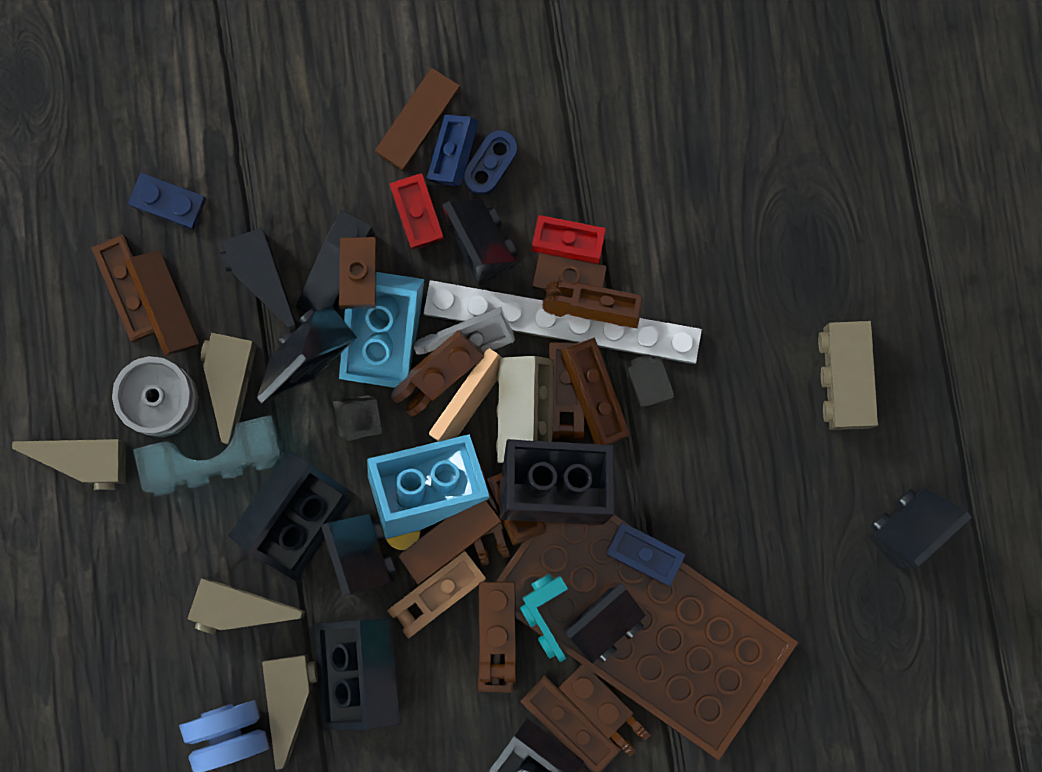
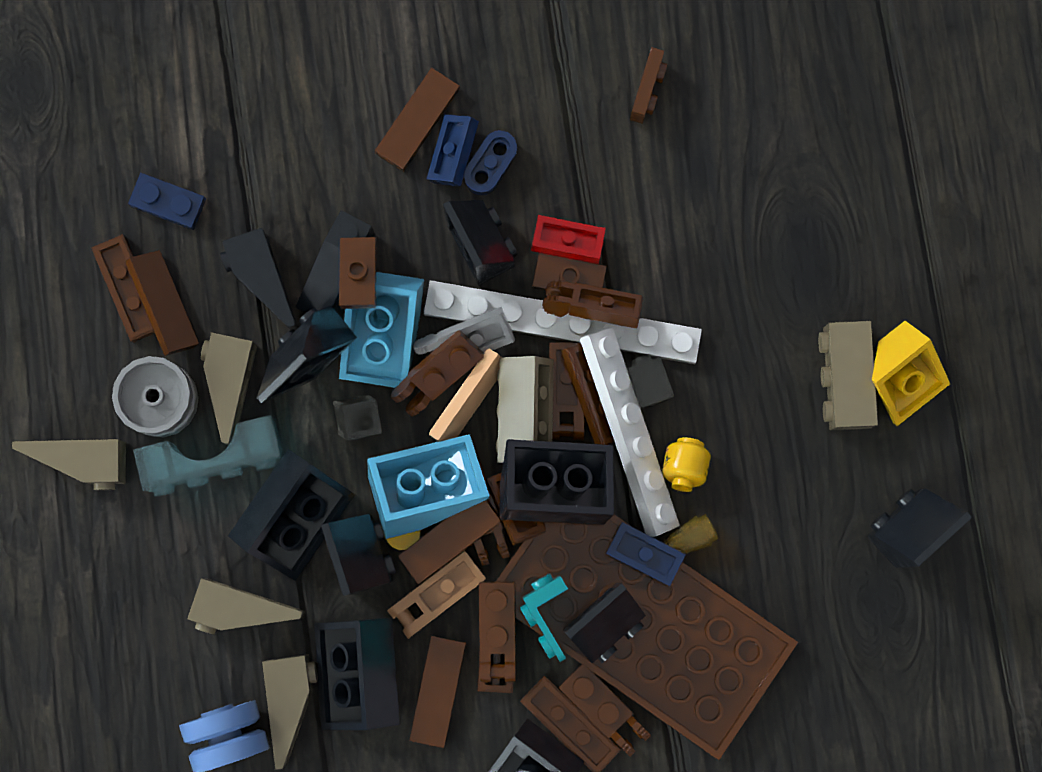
(416, 211): red plate -> none
(437, 691): none -> reddish brown tile
(629, 432): none -> white plate
(653, 72): none -> reddish brown plate
(686, 464): none -> yellow head
(693, 535): none -> clear yellow cone
(907, 372): none -> yellow slope

